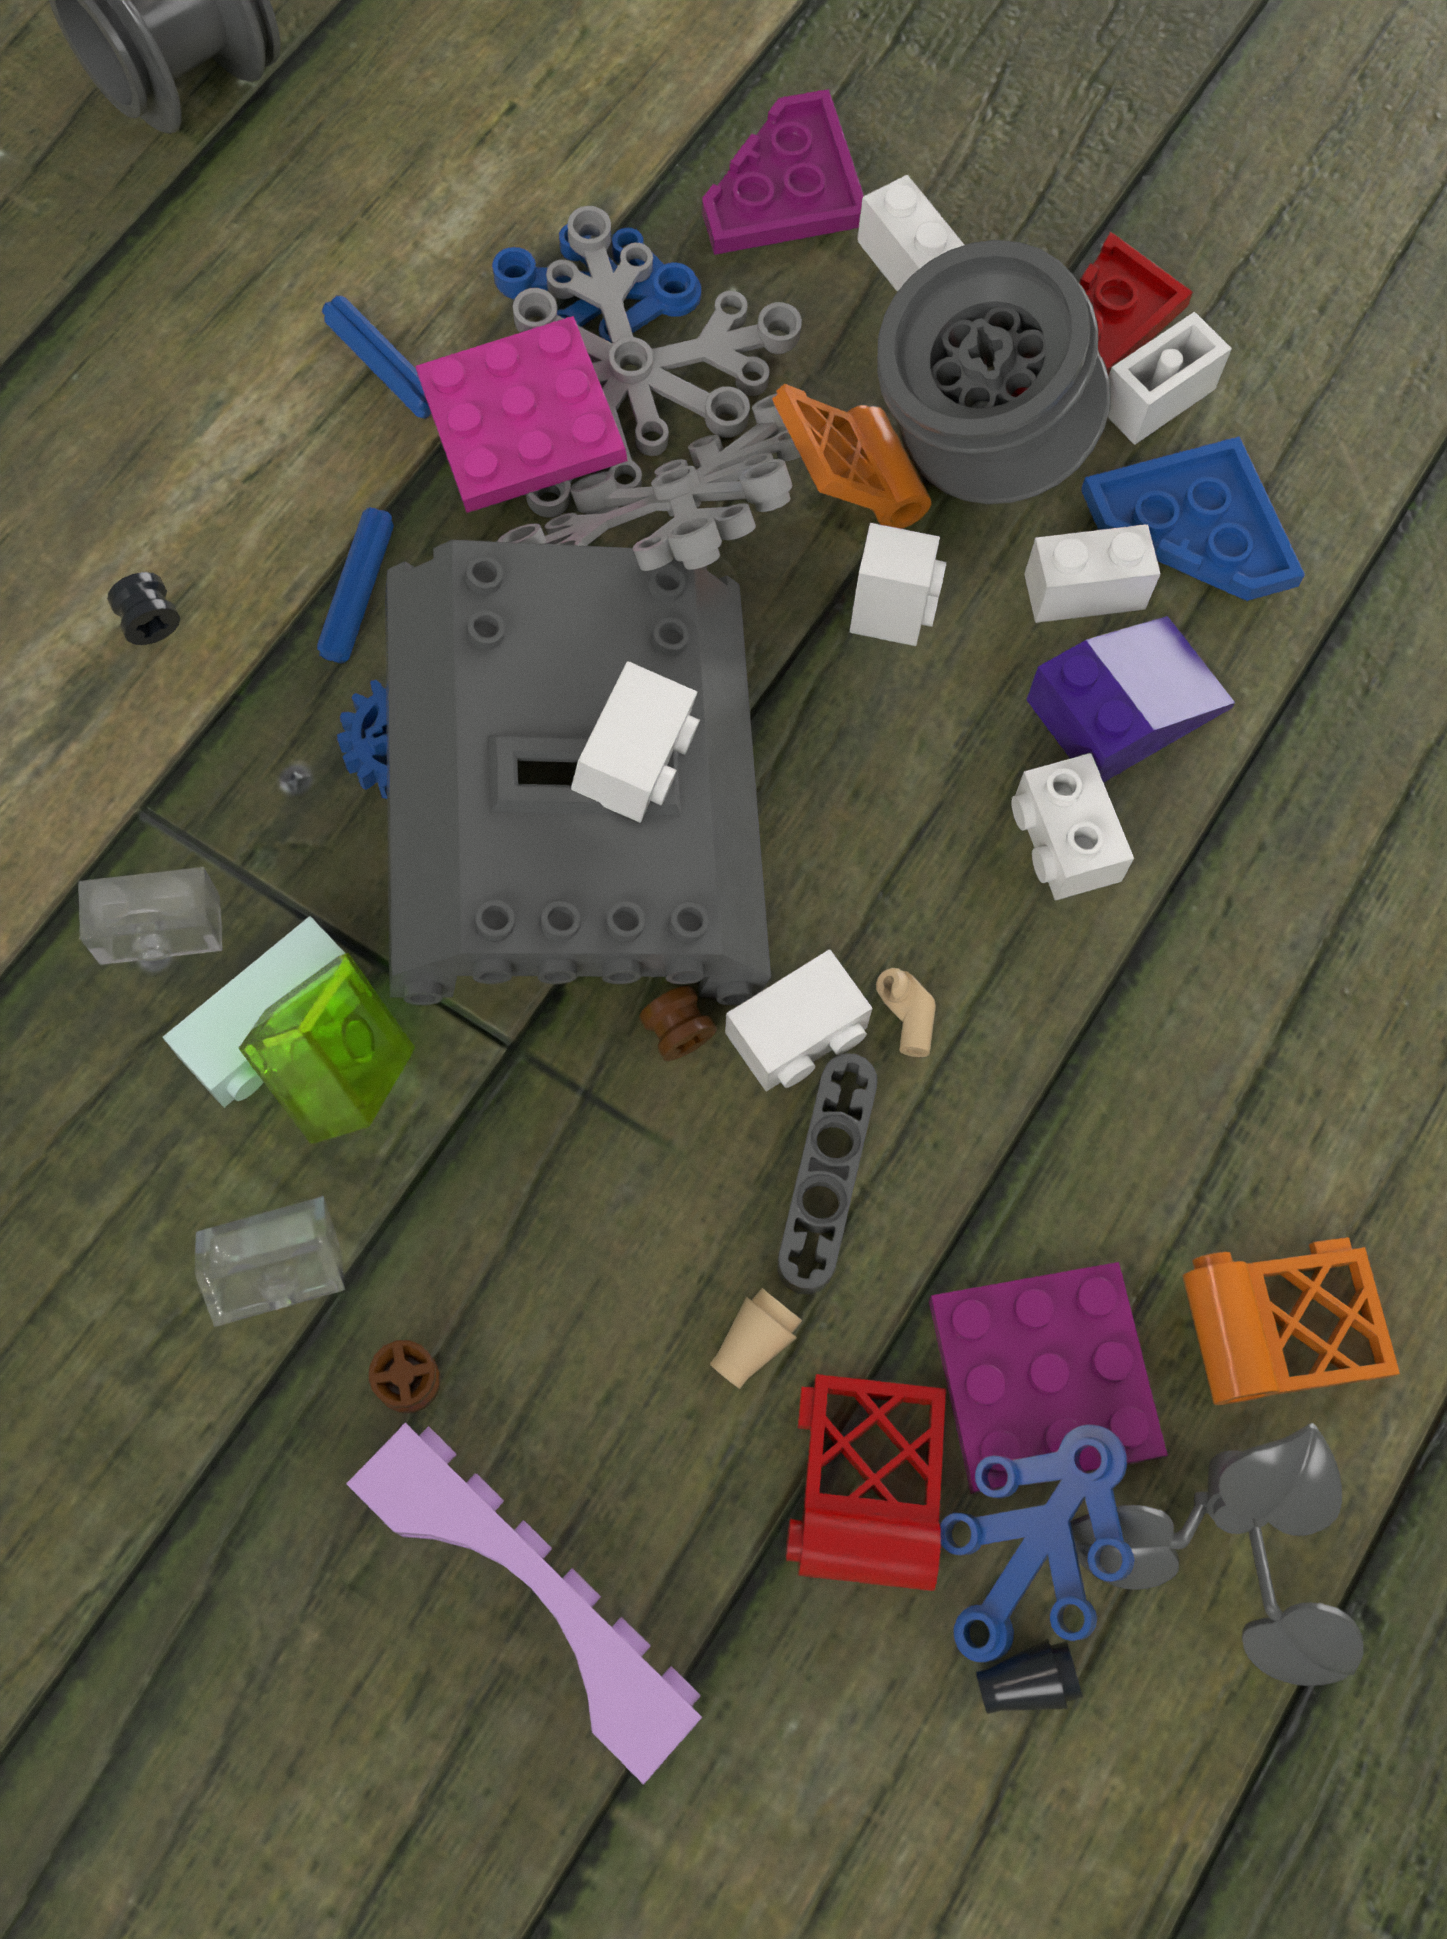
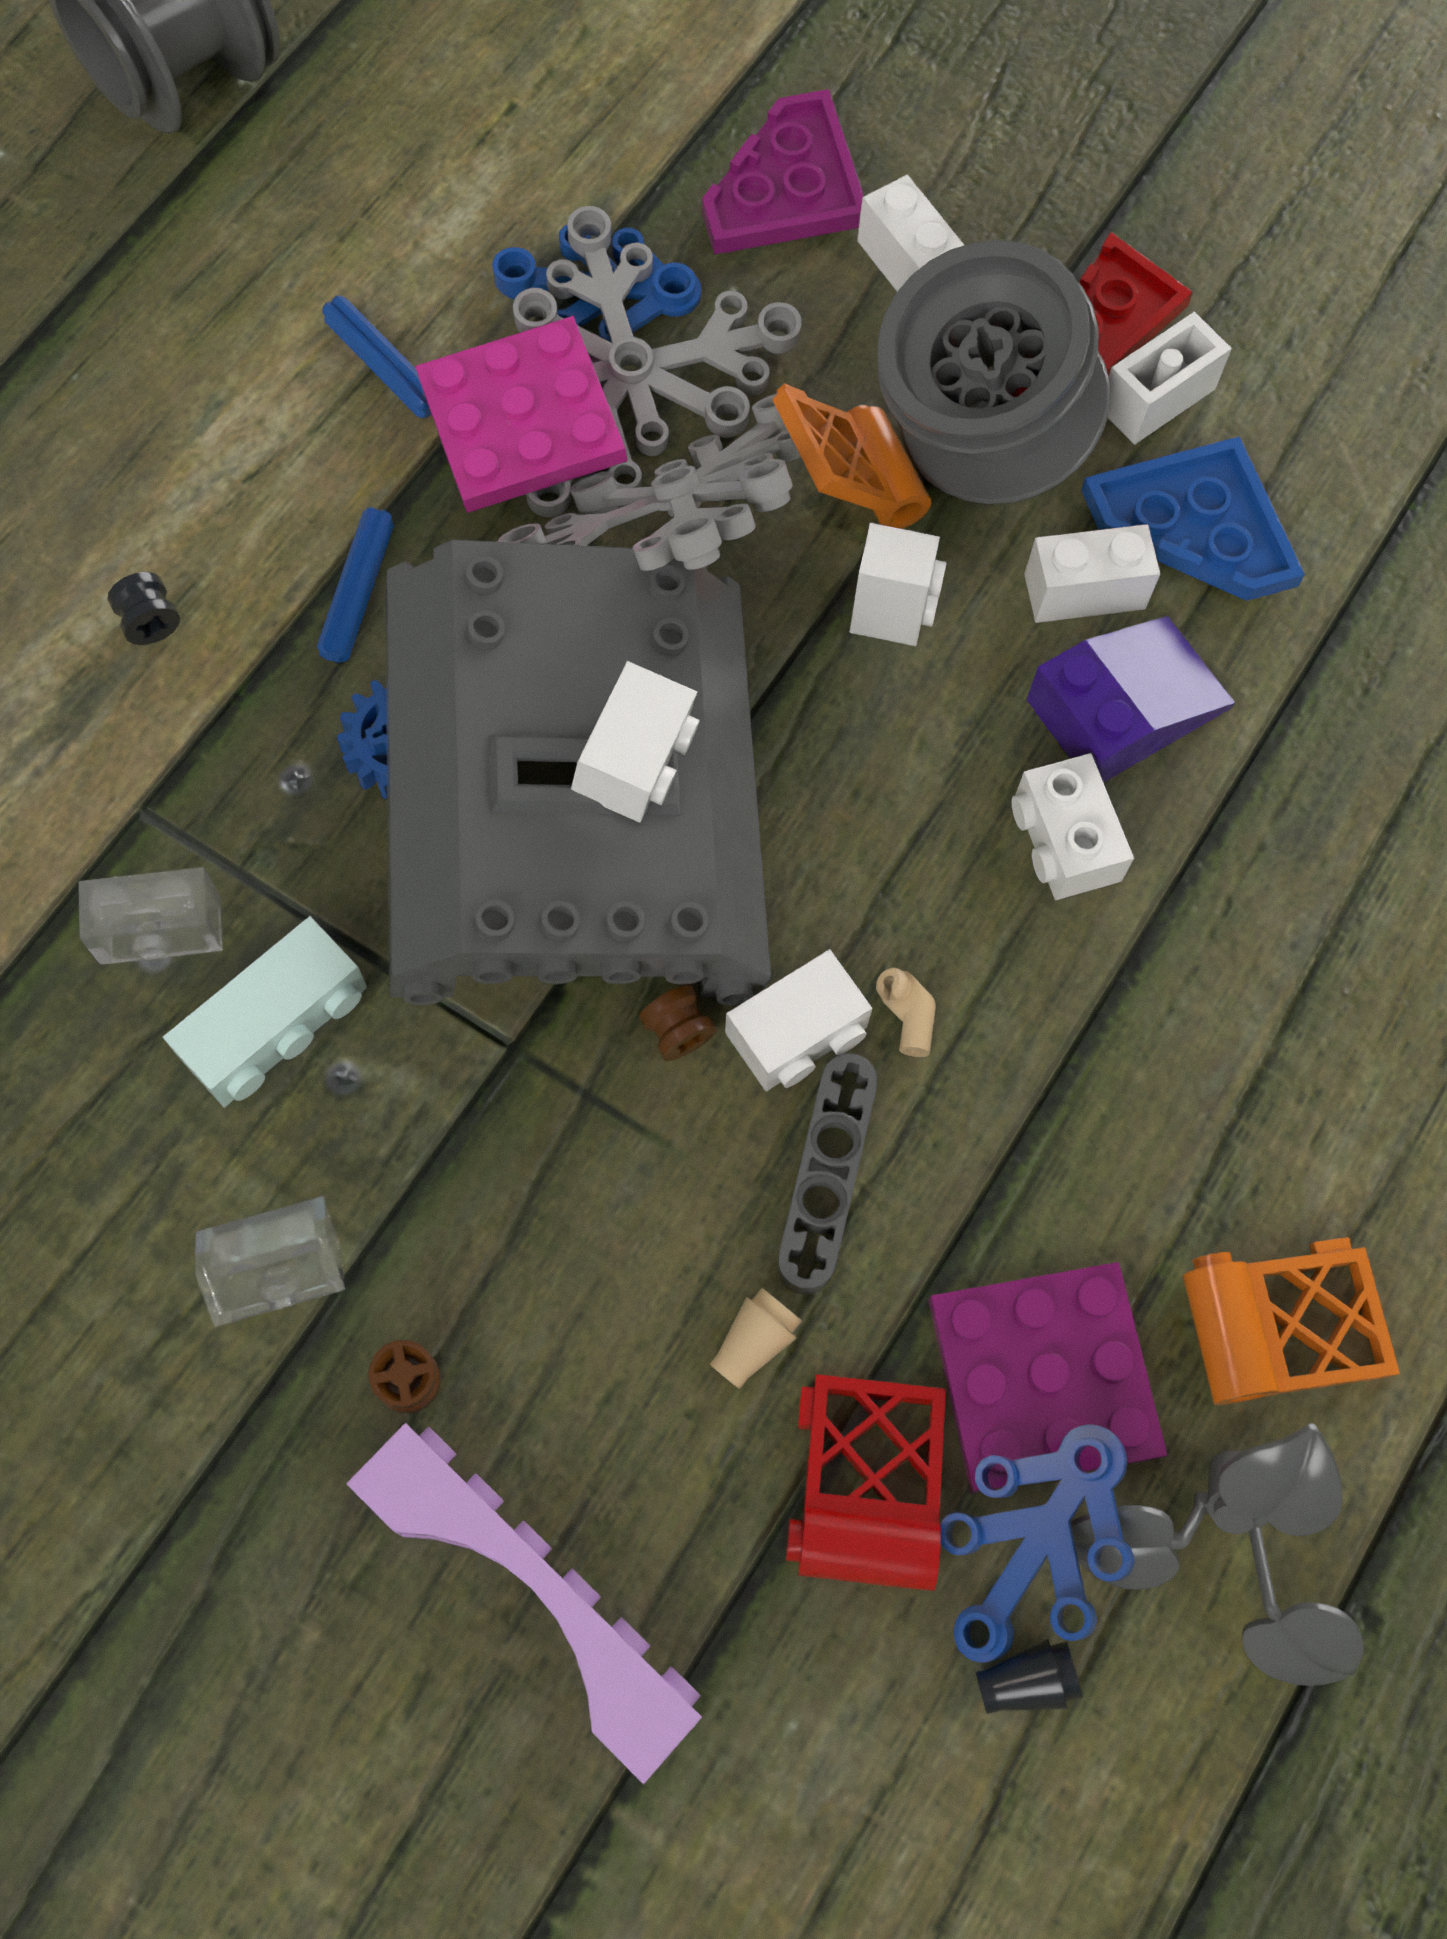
(329, 1051): clear neon green slope -> none

